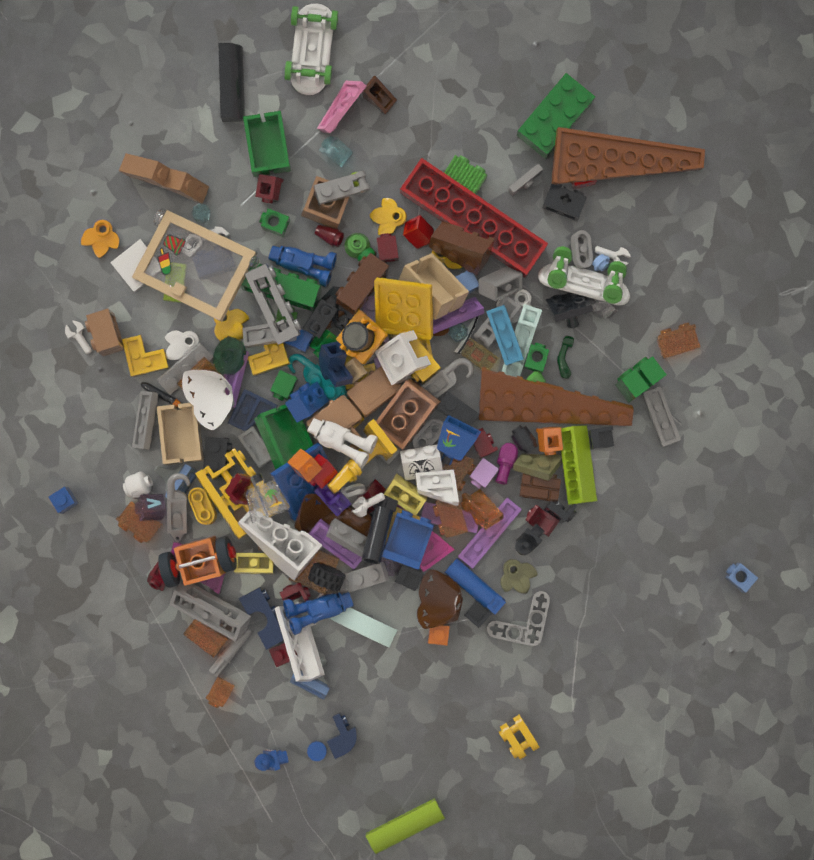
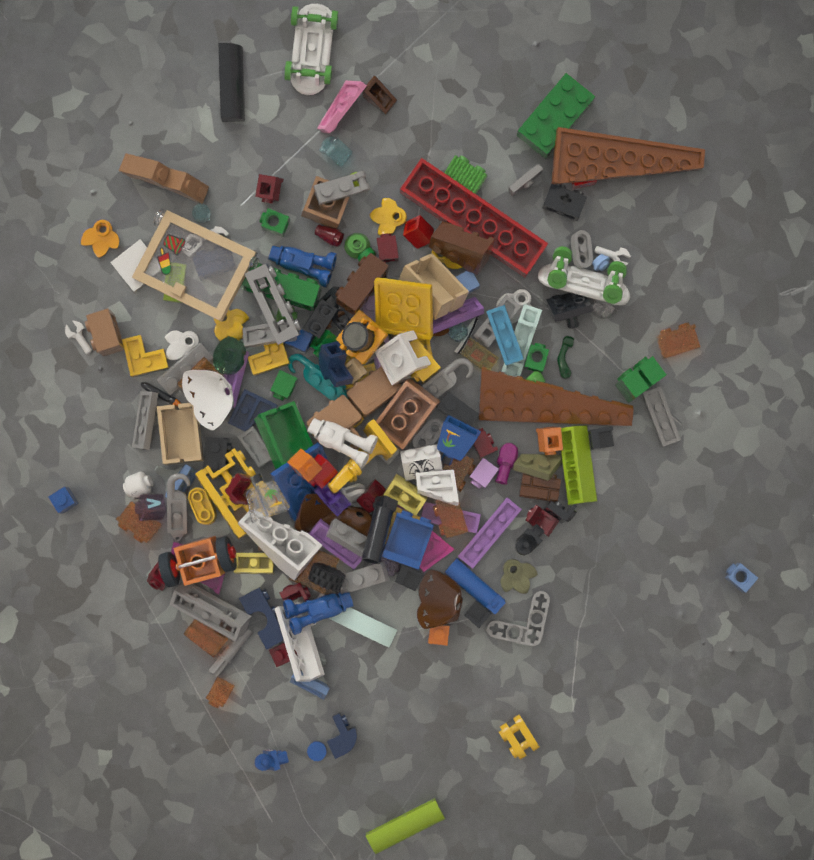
(267, 143): green piece -> none
(306, 401): blue brick -> none
(361, 504): white bar -> none
(481, 508): clear orange bracket -> none
(500, 283): light grey brick -> none
(524, 439): black brick -> none

